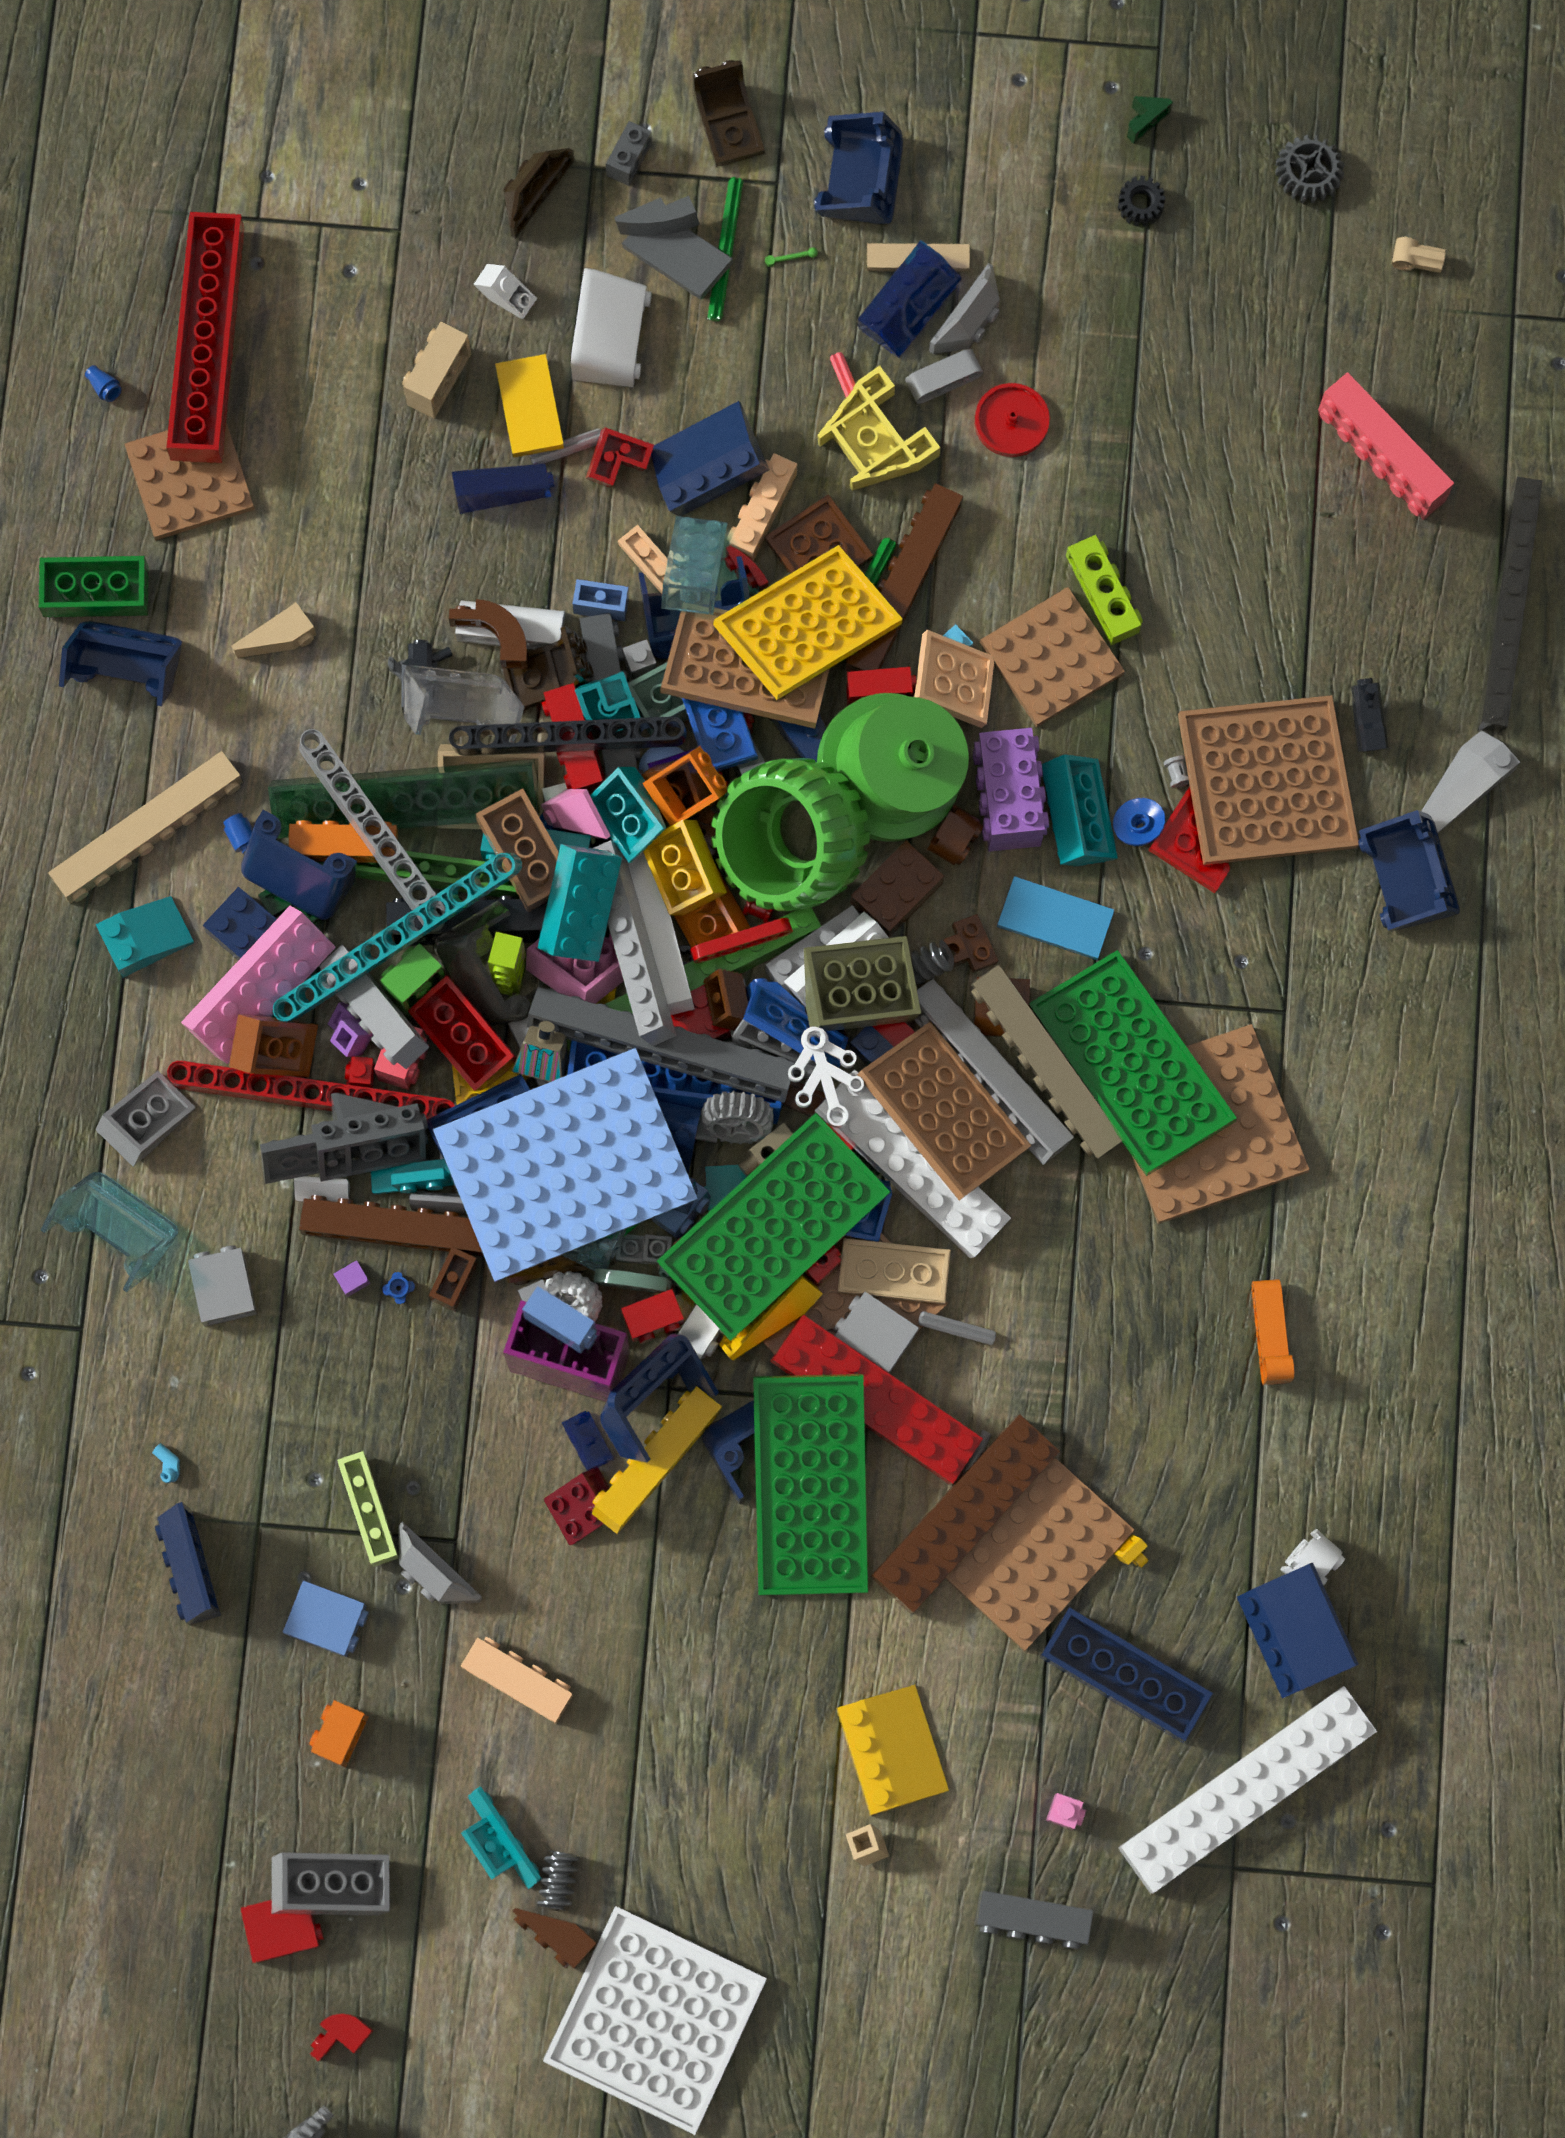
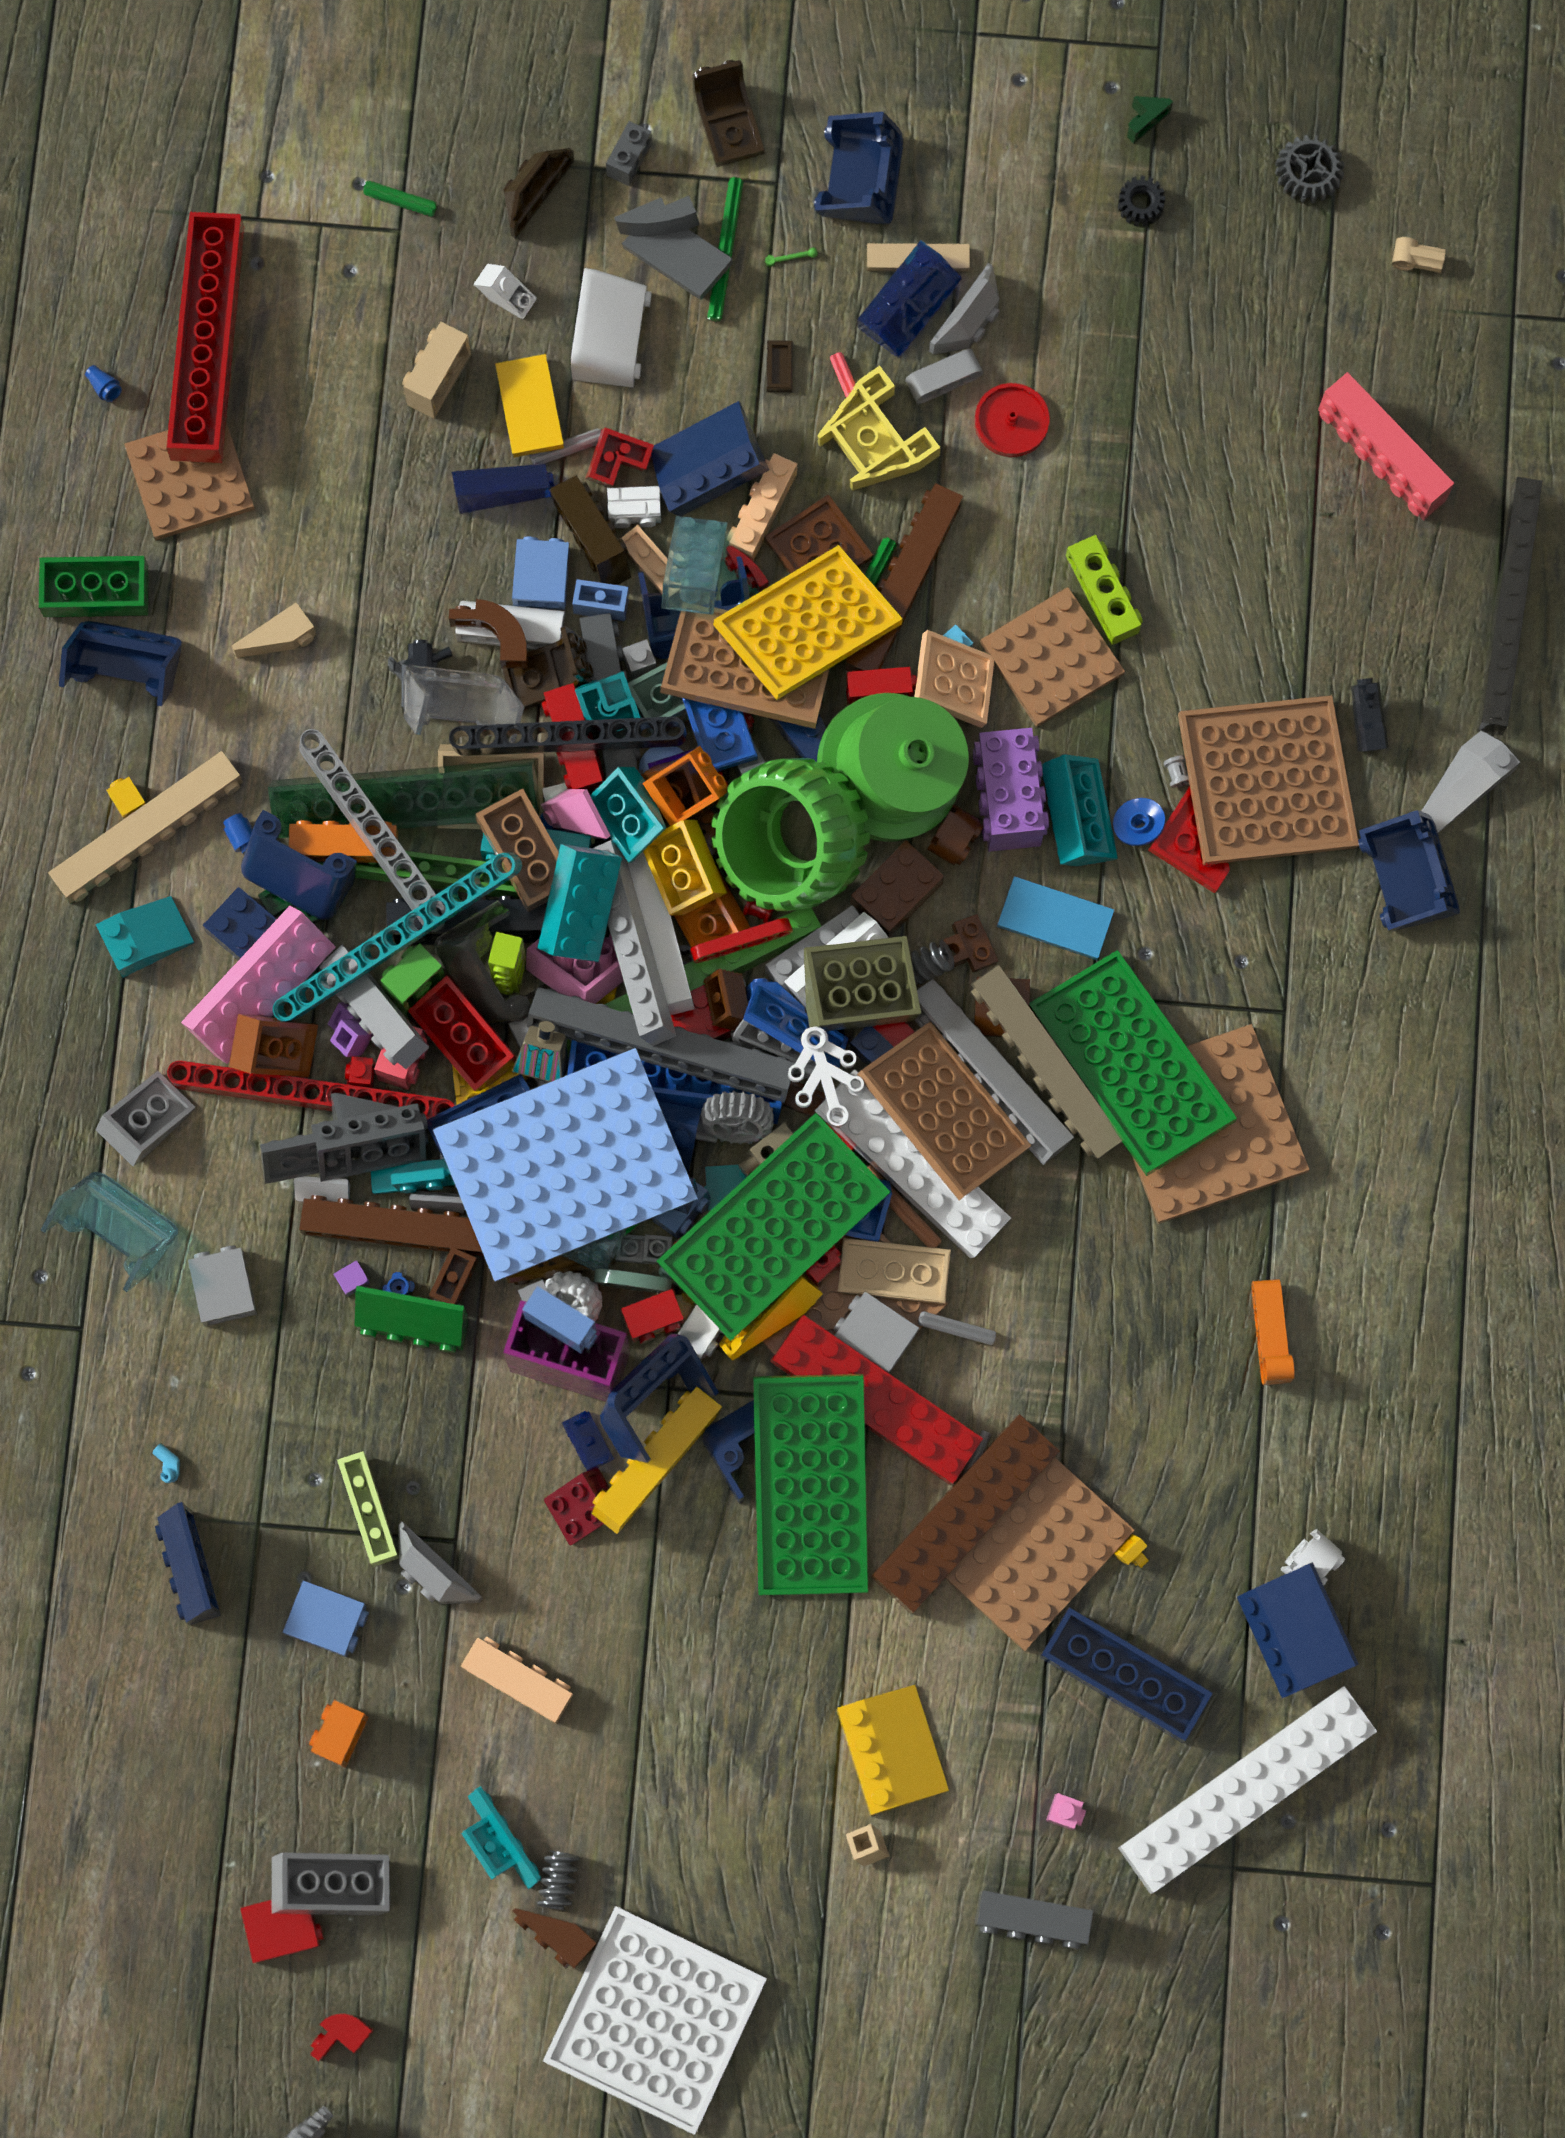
(125, 796): none -> yellow brick
(400, 198): none -> green axle
(410, 1319): none -> green slope
(541, 573): none -> medium blue brick
(591, 531): none -> dark brown wedge
(634, 506): none -> white brick
(779, 366): none -> dark brown tile
(910, 1217): none -> nougat axle

